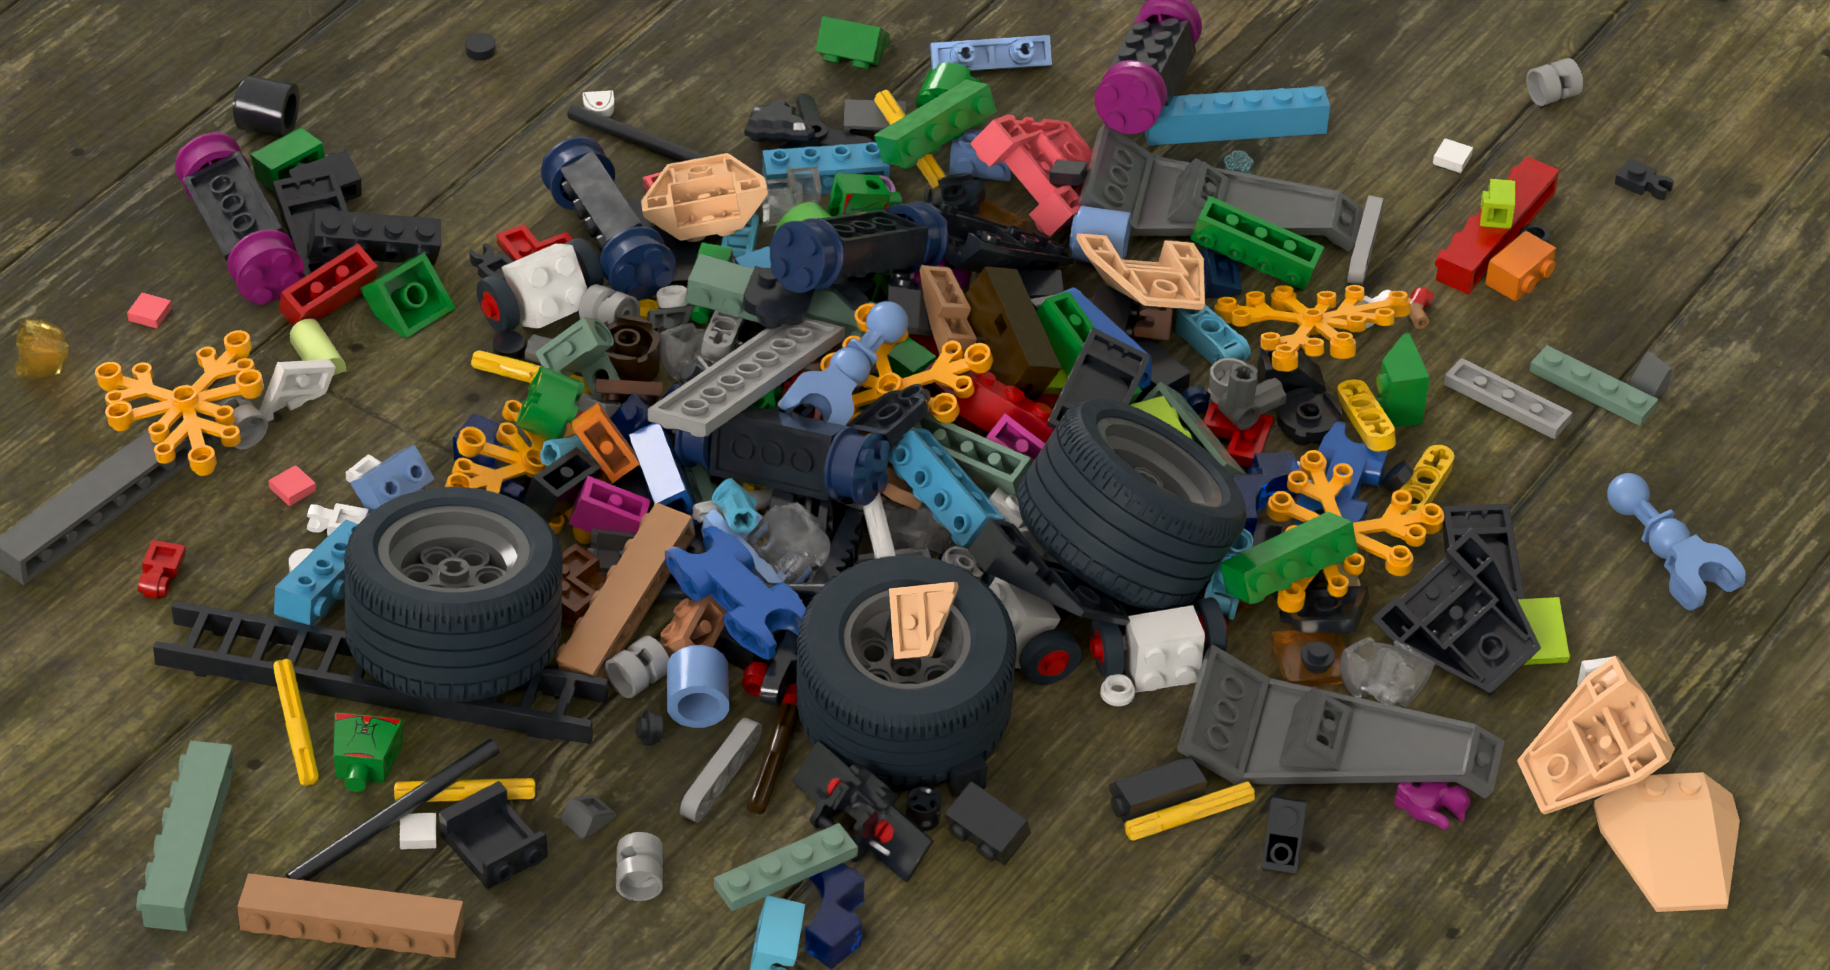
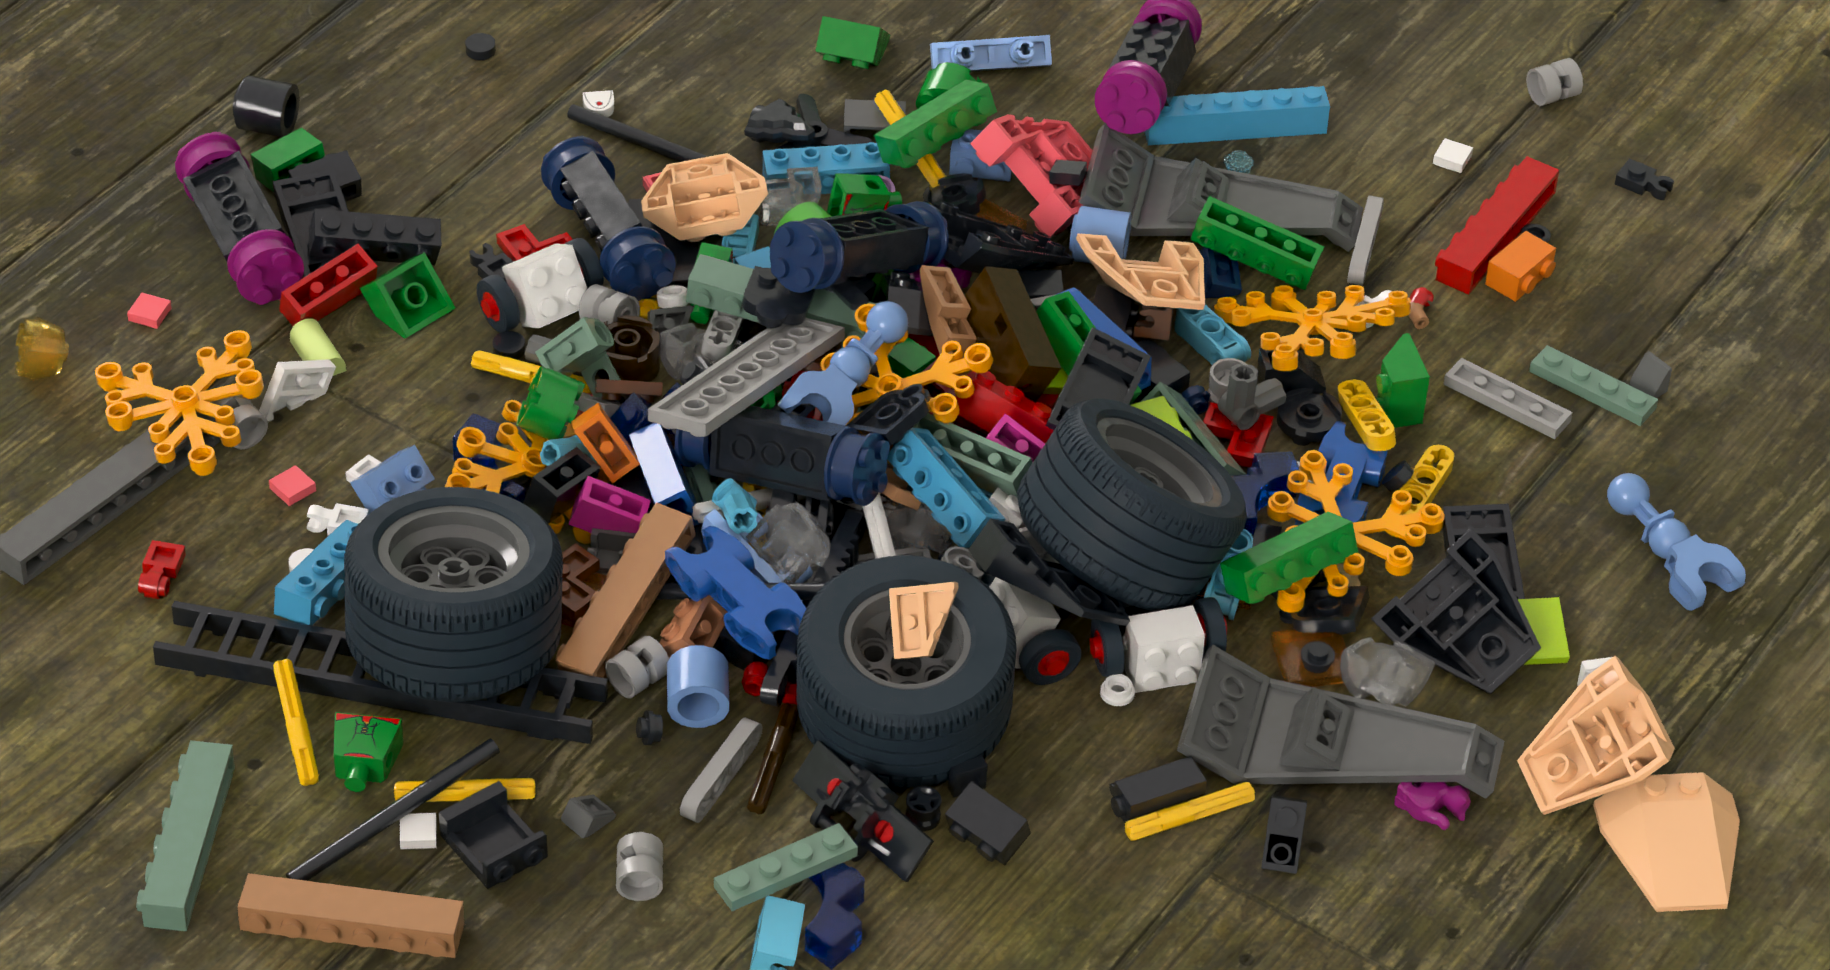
(1498, 204): lime brick -> none

